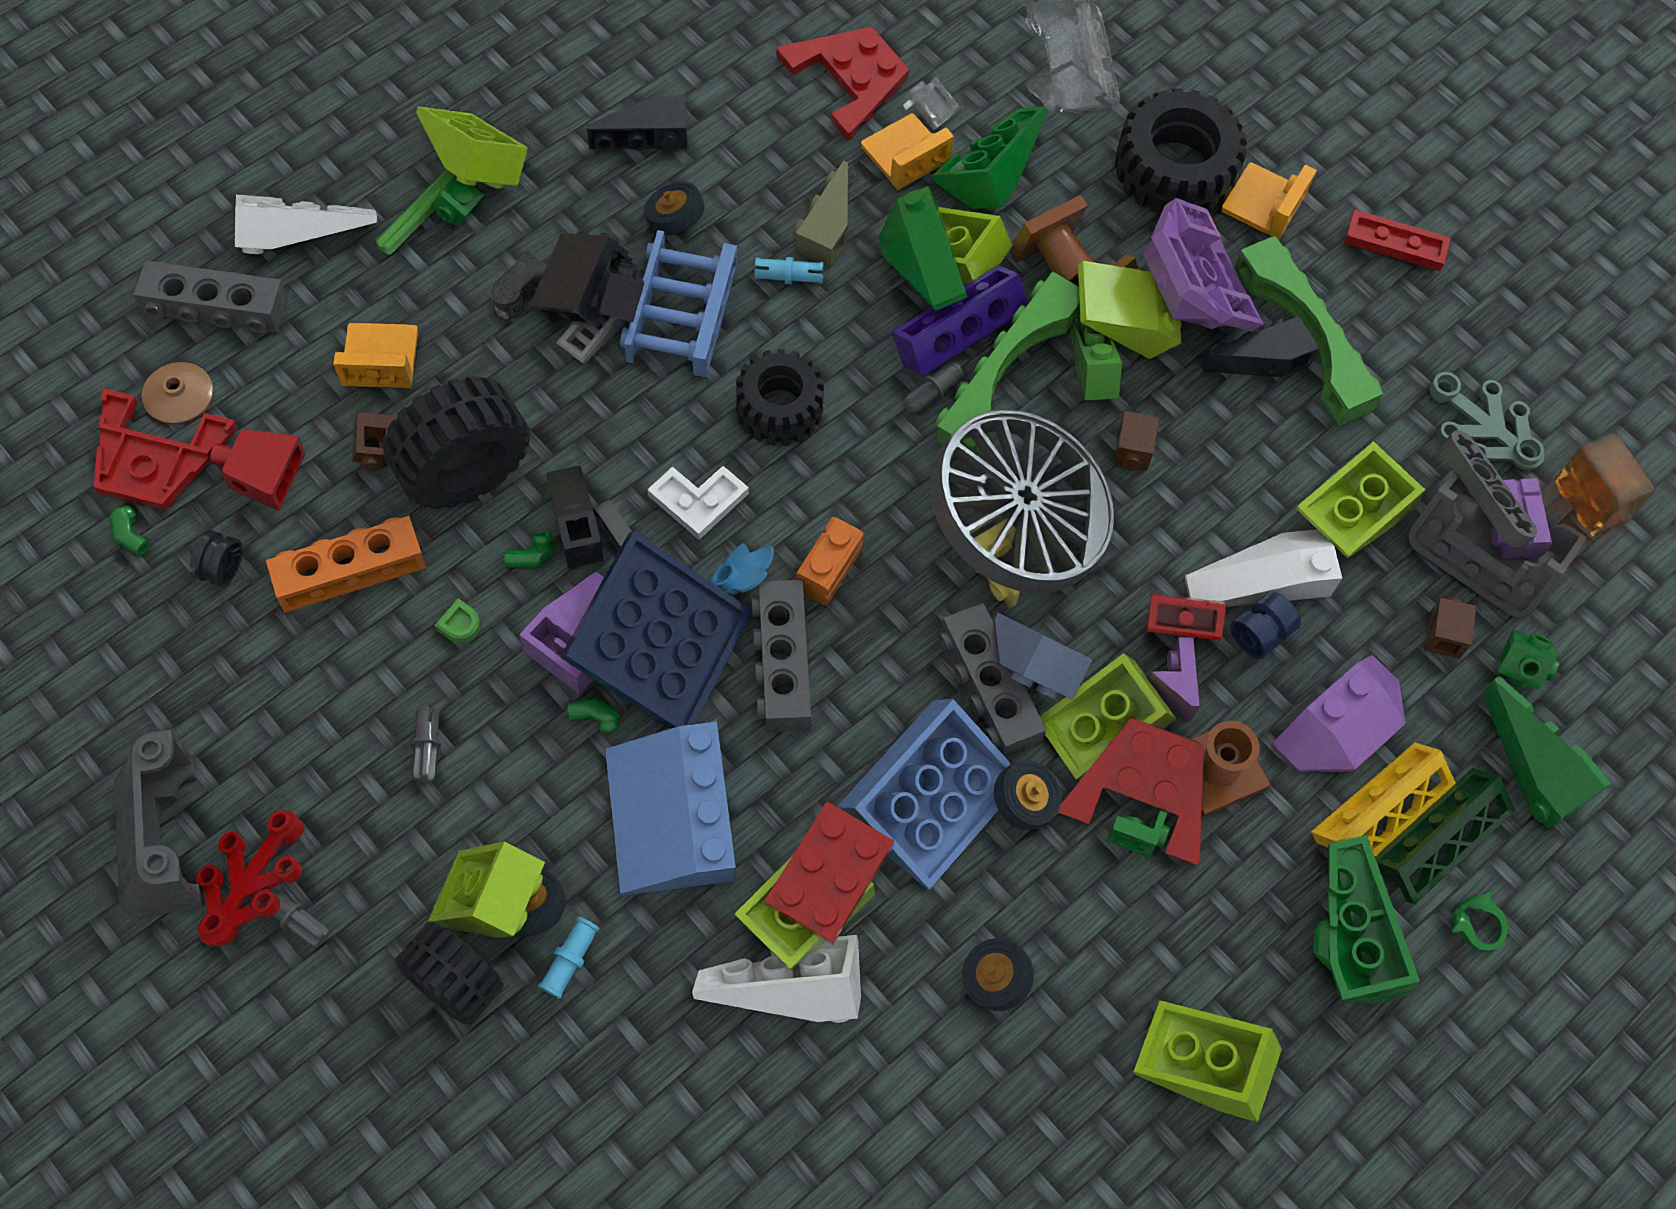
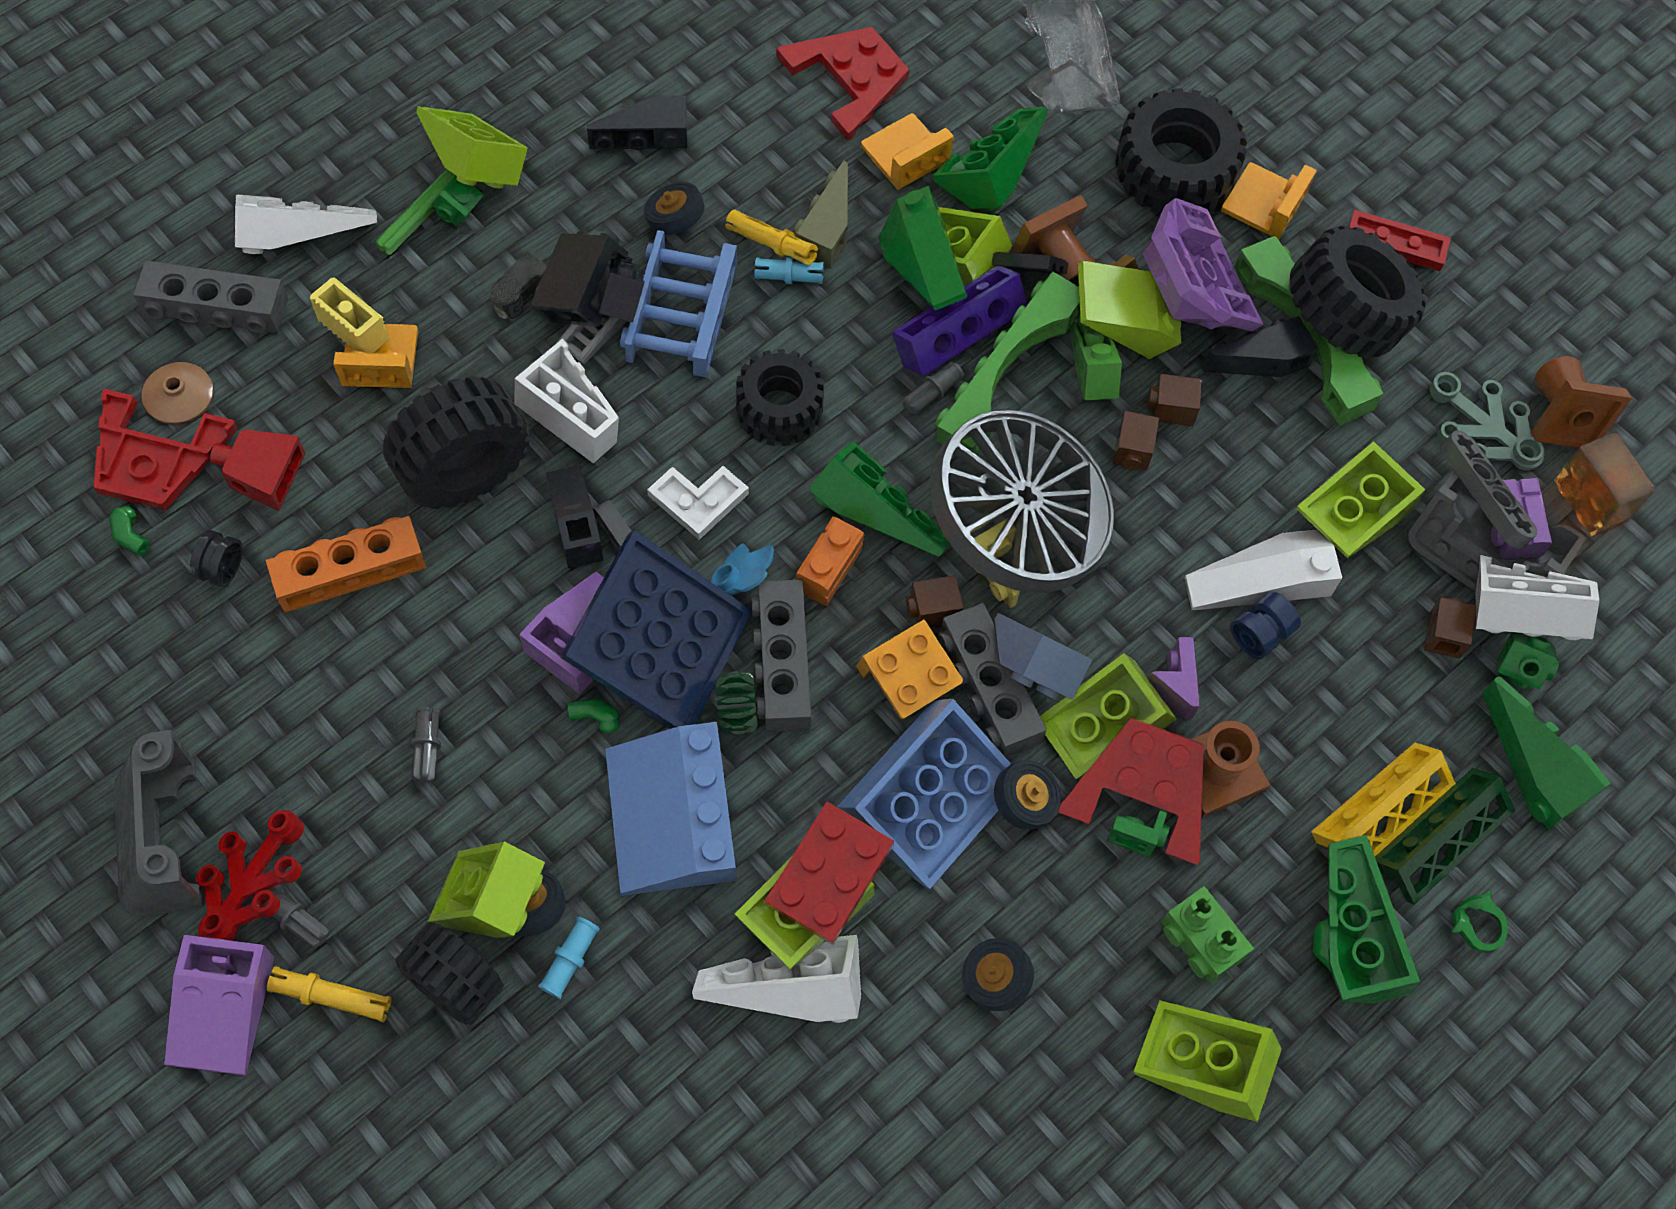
(216, 1004): none -> medium lavender slope
(315, 990): none -> yellow pin
(349, 317): none -> light yellow brick
(370, 428): reddish brown brick -> none
(459, 623): bright green tile -> none
(535, 554): green arm -> none
(567, 403): none -> white wedge
(736, 703): none -> dark green gear
(780, 241): none -> yellow pin
(856, 489): none -> green wedge
(911, 669): none -> light orange bracket
(932, 102): clear bracket -> none
(934, 600): none -> reddish brown brick
(1030, 262): none -> black tile
(1175, 399): none -> reddish brown brick
(1185, 616): red brick -> none
(1206, 935): none -> bright green brick
(1345, 721): medium lavender wedge -> none
(1357, 291): none -> black tyre
(1534, 603): none -> white wedge
(1577, 409): none -> dark orange plant

